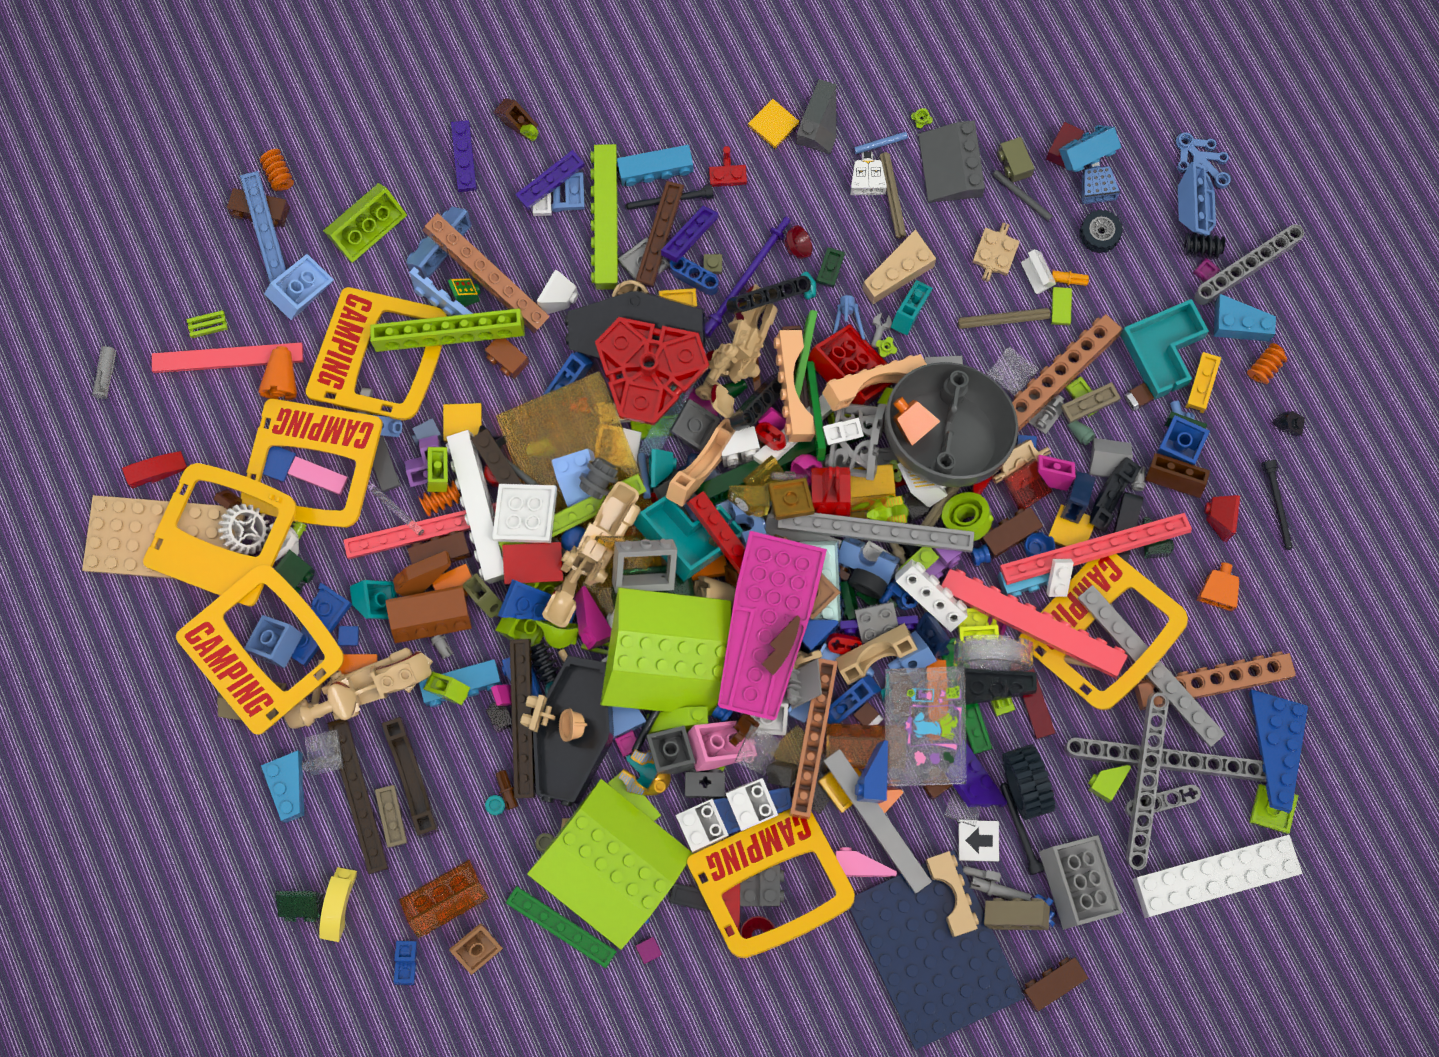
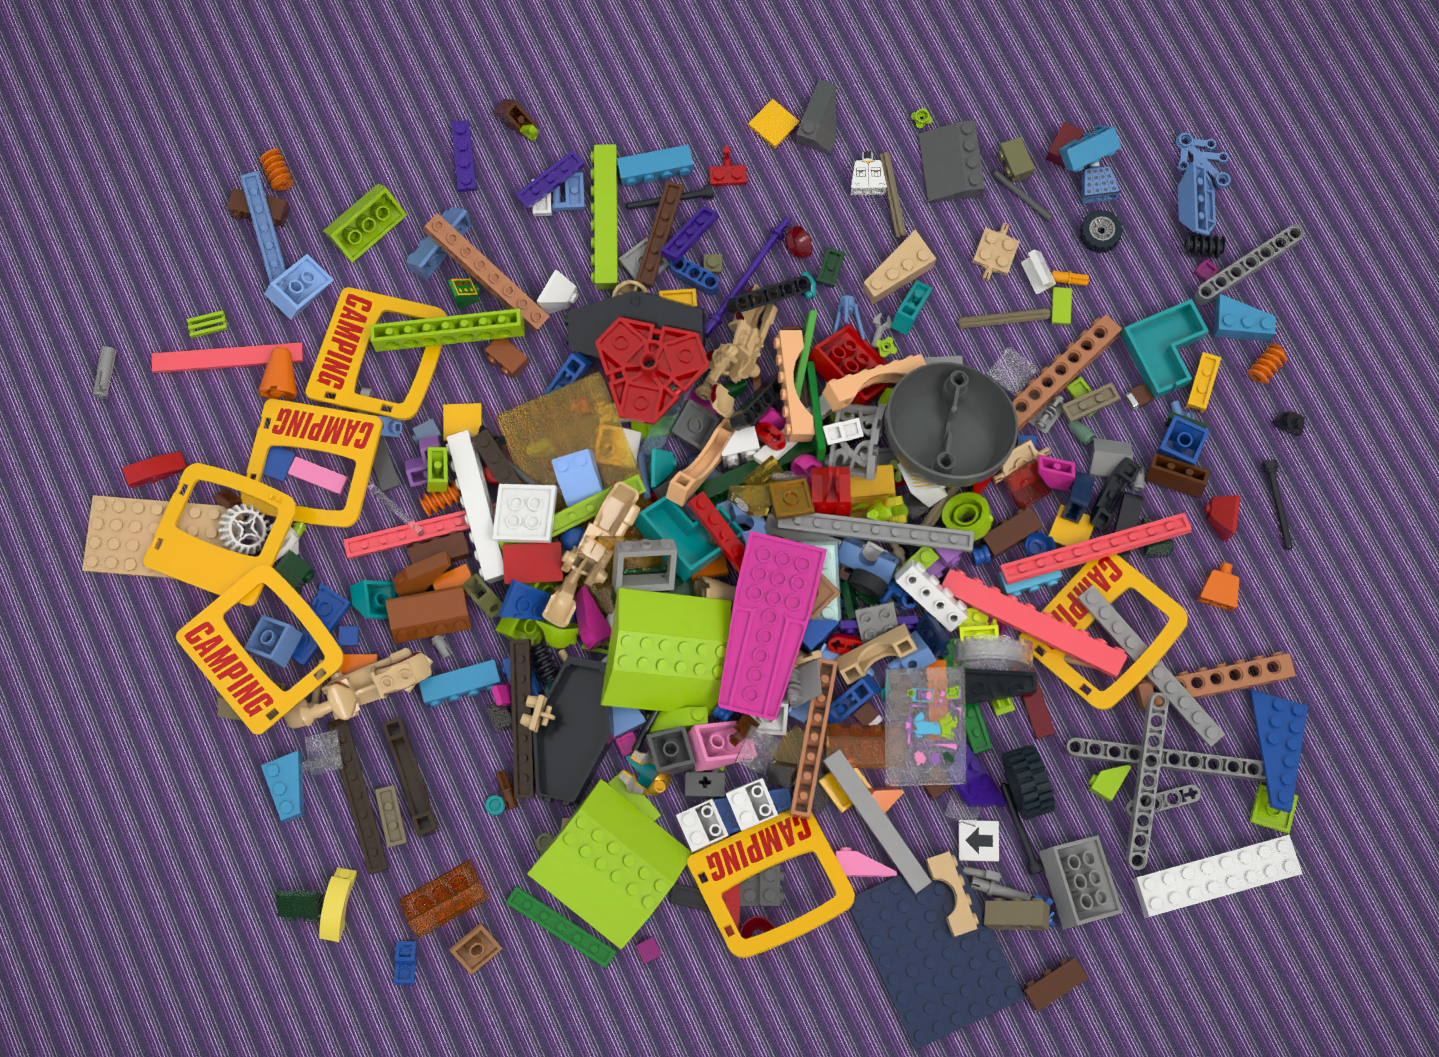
(440, 298): light blue wing -> none
(447, 688): lime slope -> none
(571, 725): light nougat piece -> none
(598, 478): dark grey piece -> none
(731, 575): reddish brown plate -> none
(782, 644): reddish brown slope -> none
(873, 781): blue slope -> none
(881, 142): medium blue bar -> none
(913, 420): torso -> none
(1059, 577): white plate -> none

